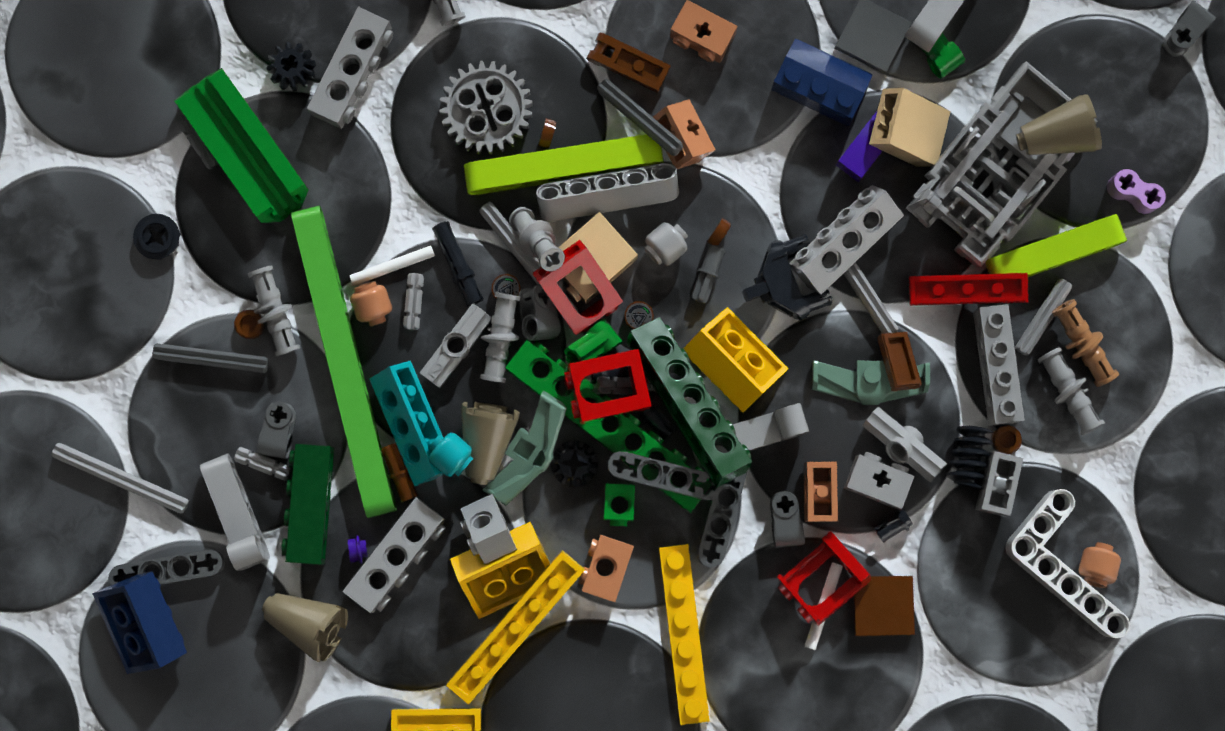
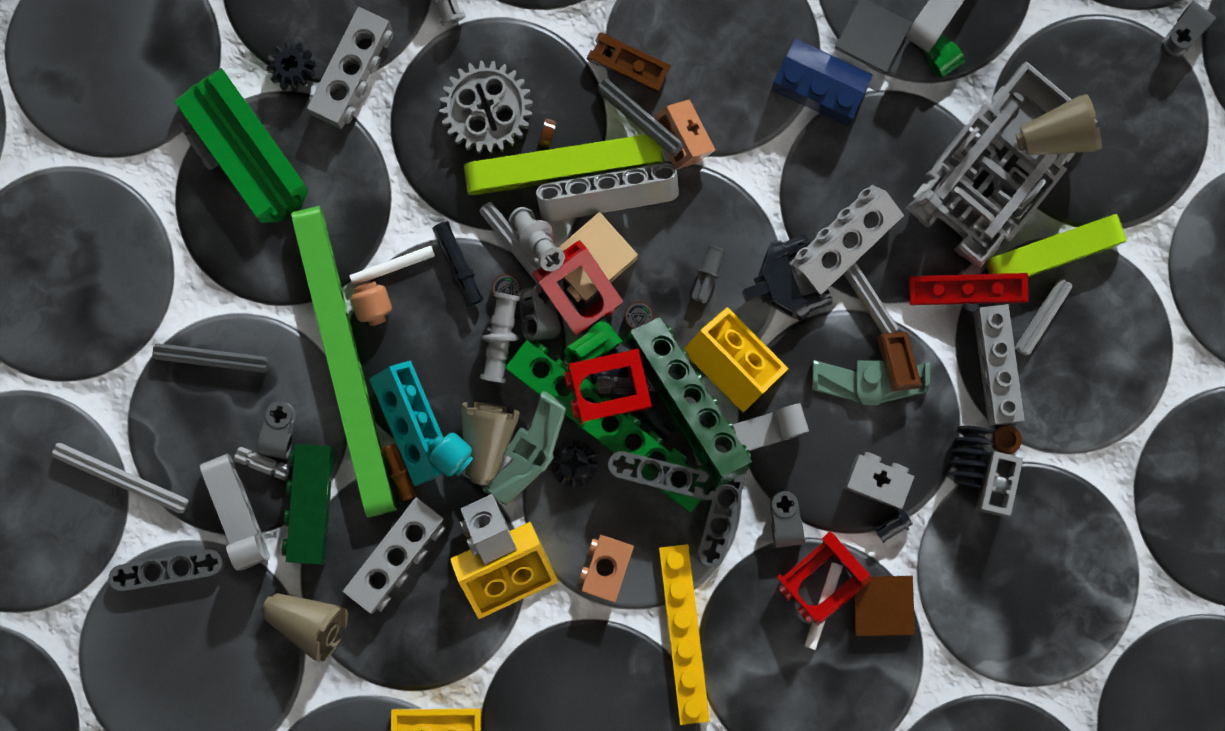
(140, 623): dark blue slope -> none
(143, 235): black gear -> none
(247, 324): reddish brown tile -> none
(273, 310): light grey piece -> none
(357, 549): dark purple plate -> none
(413, 301): light grey axle -> none
(467, 329): light grey piece -> none
(515, 627): yellow plate -> none
(624, 491): green brick -> none
(666, 244): light grey head -> none
(692, 21): nougat brick -> none
(719, 232): reddish brown tile -> none
(820, 492): nougat brick -> none
(860, 154): dark purple slope -> none
(904, 444): light grey piece -> none
(909, 127): tan brick -> none
(1058, 570): white beam -> none
(1071, 391): light grey piece -> none
(1085, 342): medium nougat piece -> none
(1099, 565): nougat head -> none
(1136, 191): lavender axle -> none

